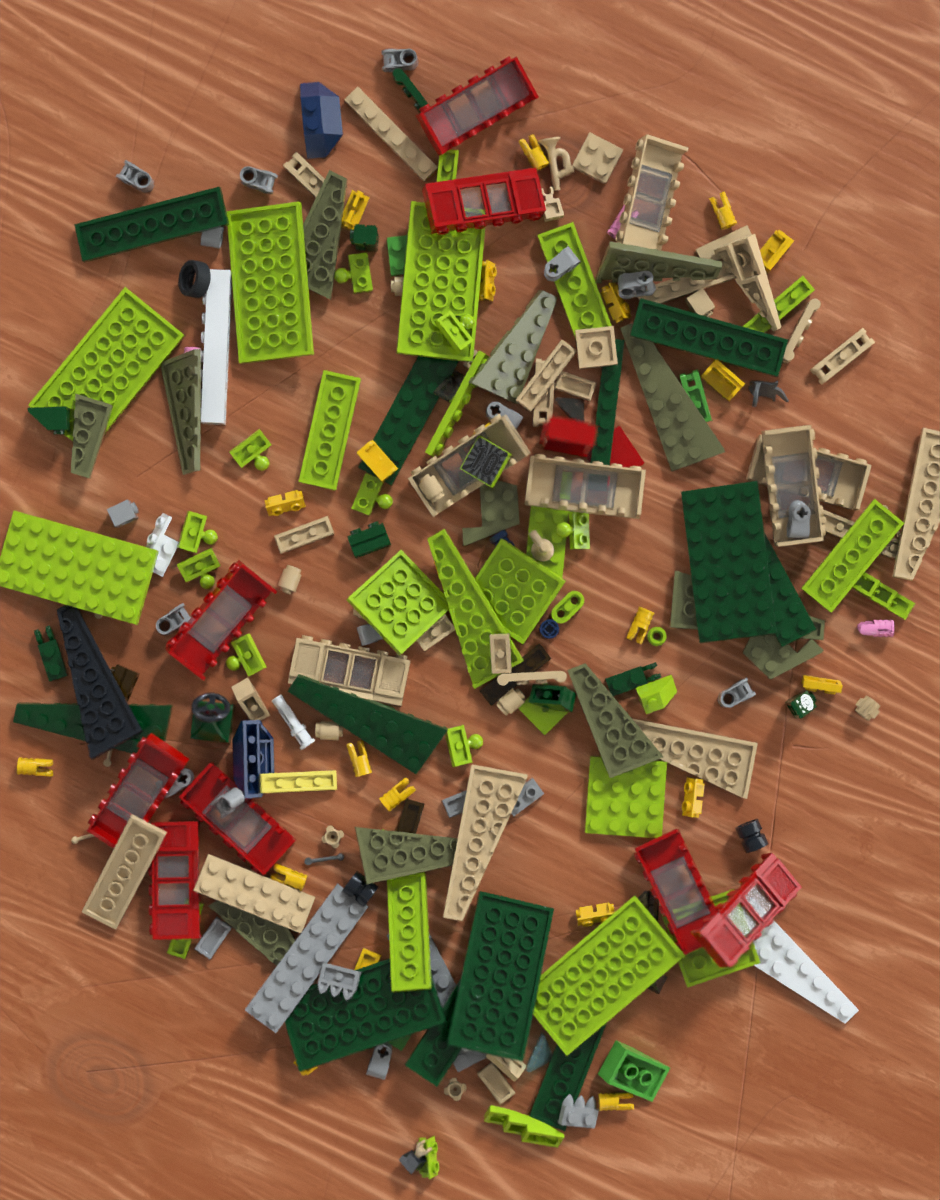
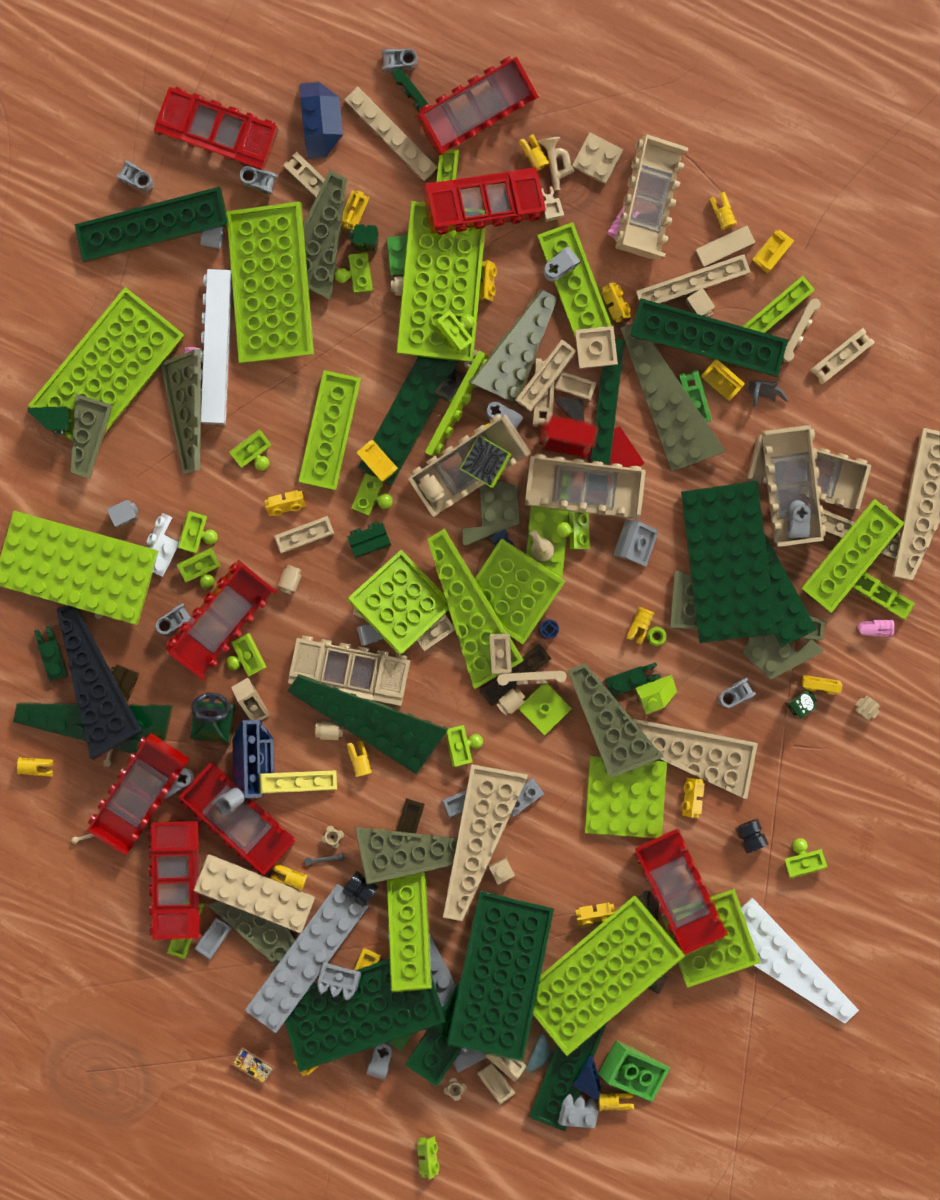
(124, 871): tan plate -> none
(202, 279): black tyre -> none
(216, 128): none -> red window
(253, 1065): none -> tile
(297, 729): white pin -> none
(393, 797): yellow hinge -> none
(415, 1160): black piece -> none
(501, 870): none -> tan brick
(529, 1128): lime slope -> none
(552, 697): dark green slope -> none
(567, 607): lime plate -> none
(588, 1079): none -> dark blue slope
(630, 259): olive wing -> none
(634, 284): light grey piece -> none
(636, 542): none -> light grey bracket
(746, 264): tan wedge -> none
(747, 911): window -> none
(804, 862): none -> lime plate

